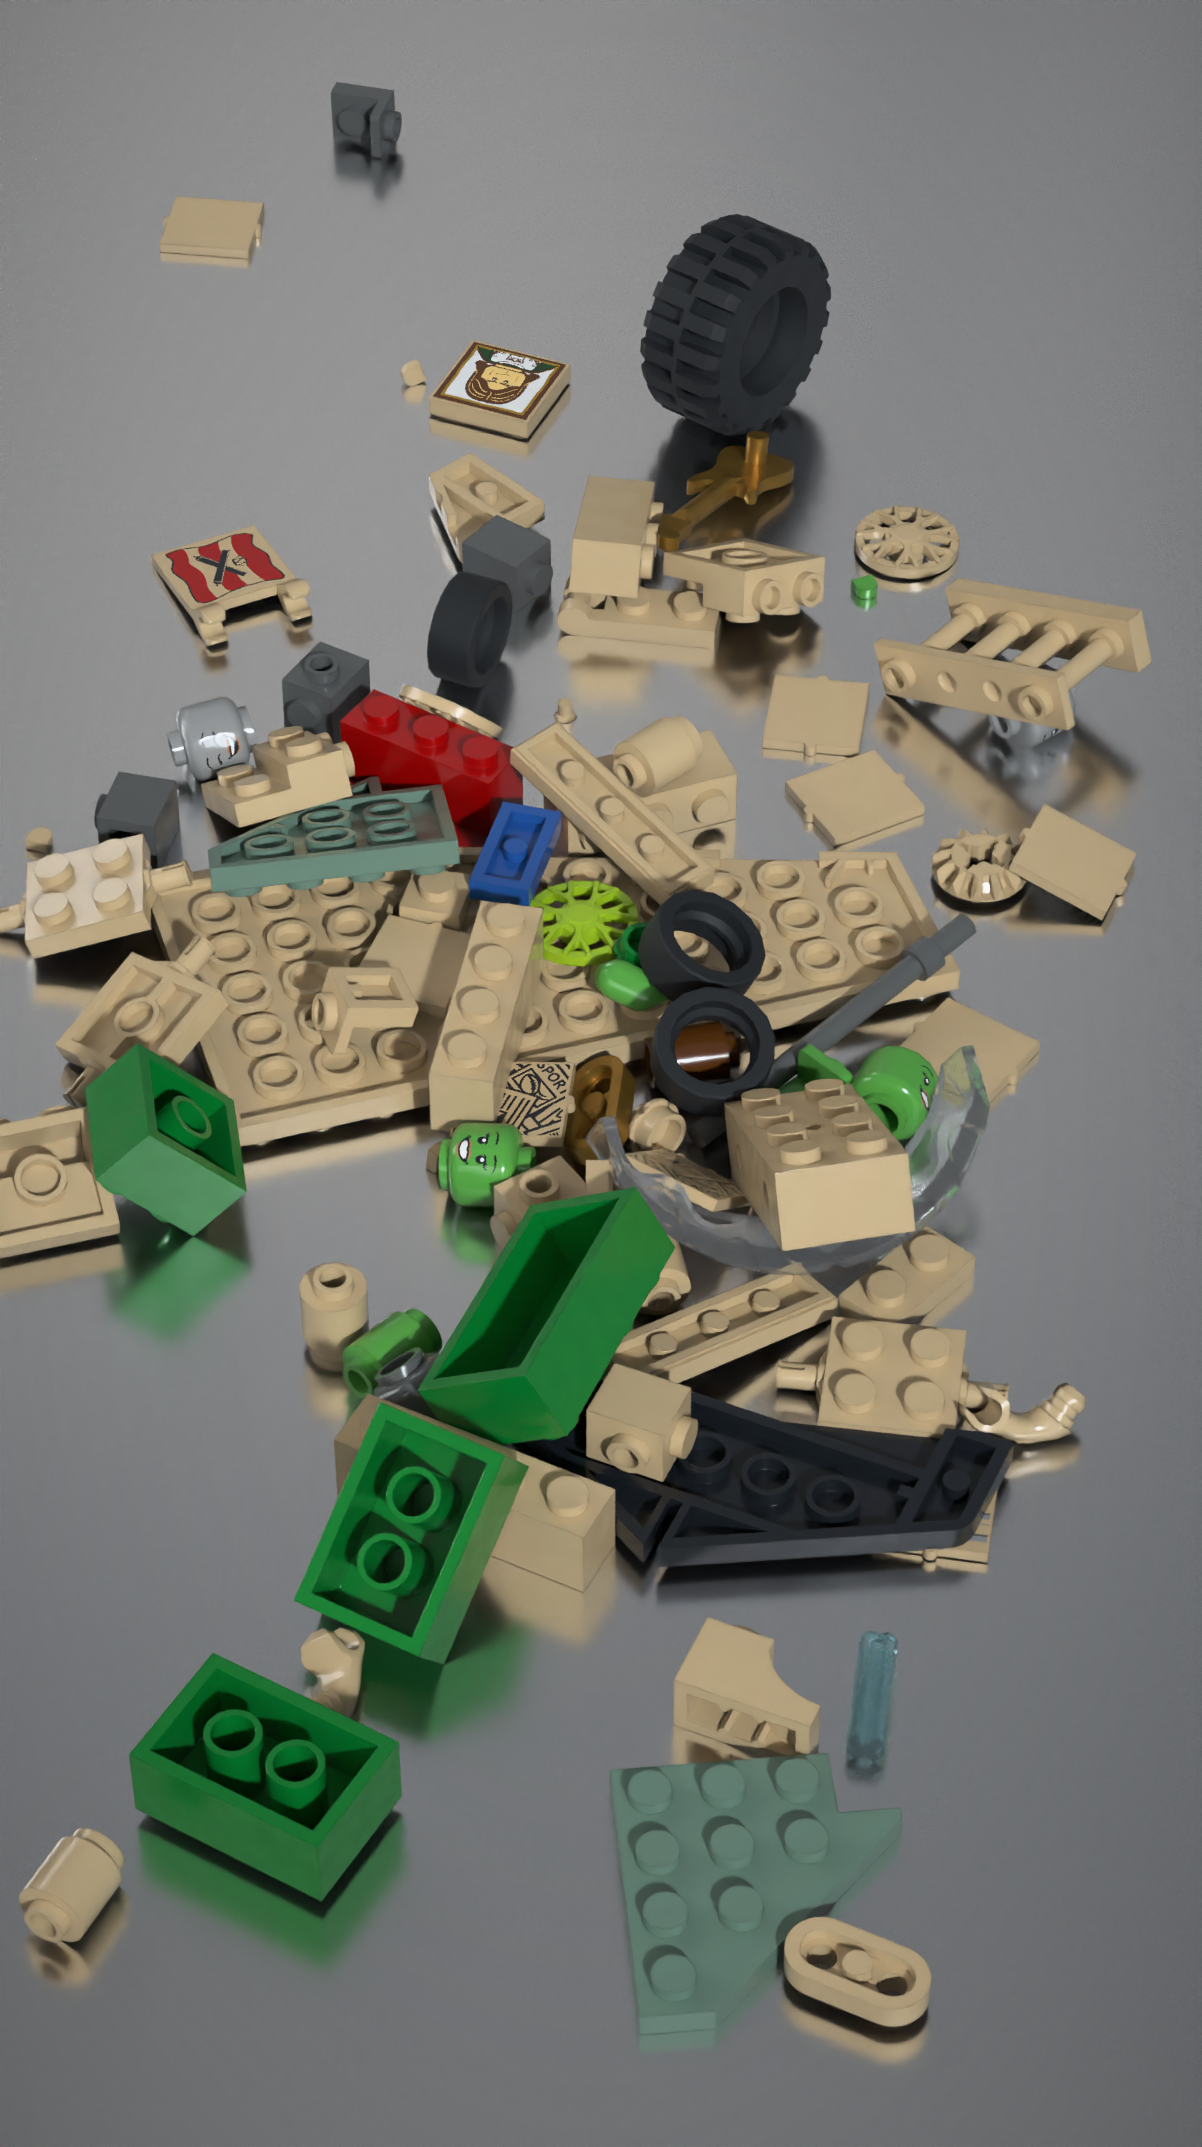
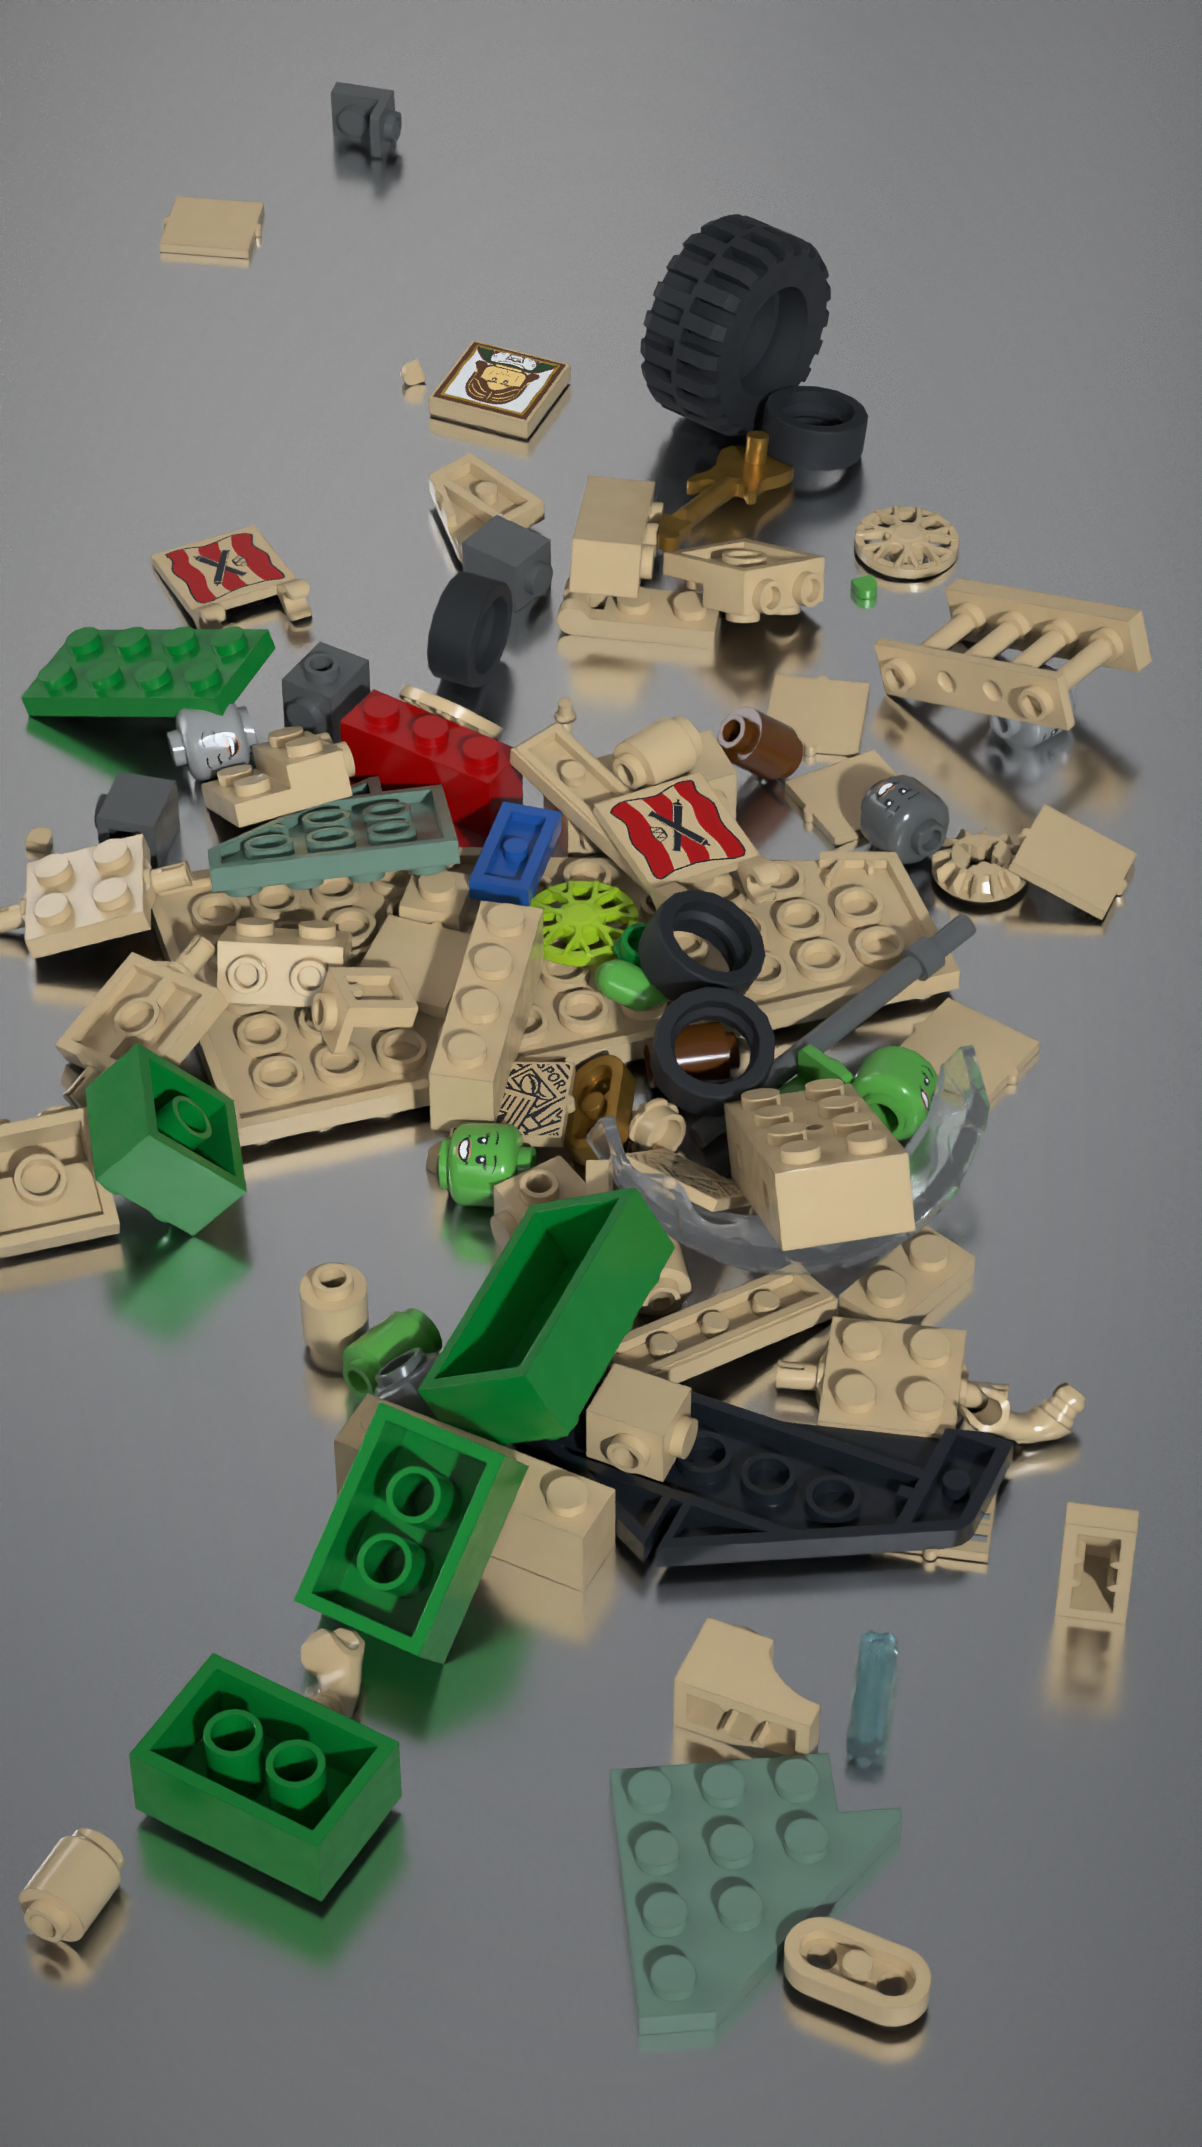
(148, 672): none -> green plate
(278, 964): none -> tan bracket
(682, 837): none -> flag
(760, 744): none -> reddish brown brick
(814, 428): none -> black tyre
(904, 818): none -> dark grey head
(1096, 1562): none -> tan arch

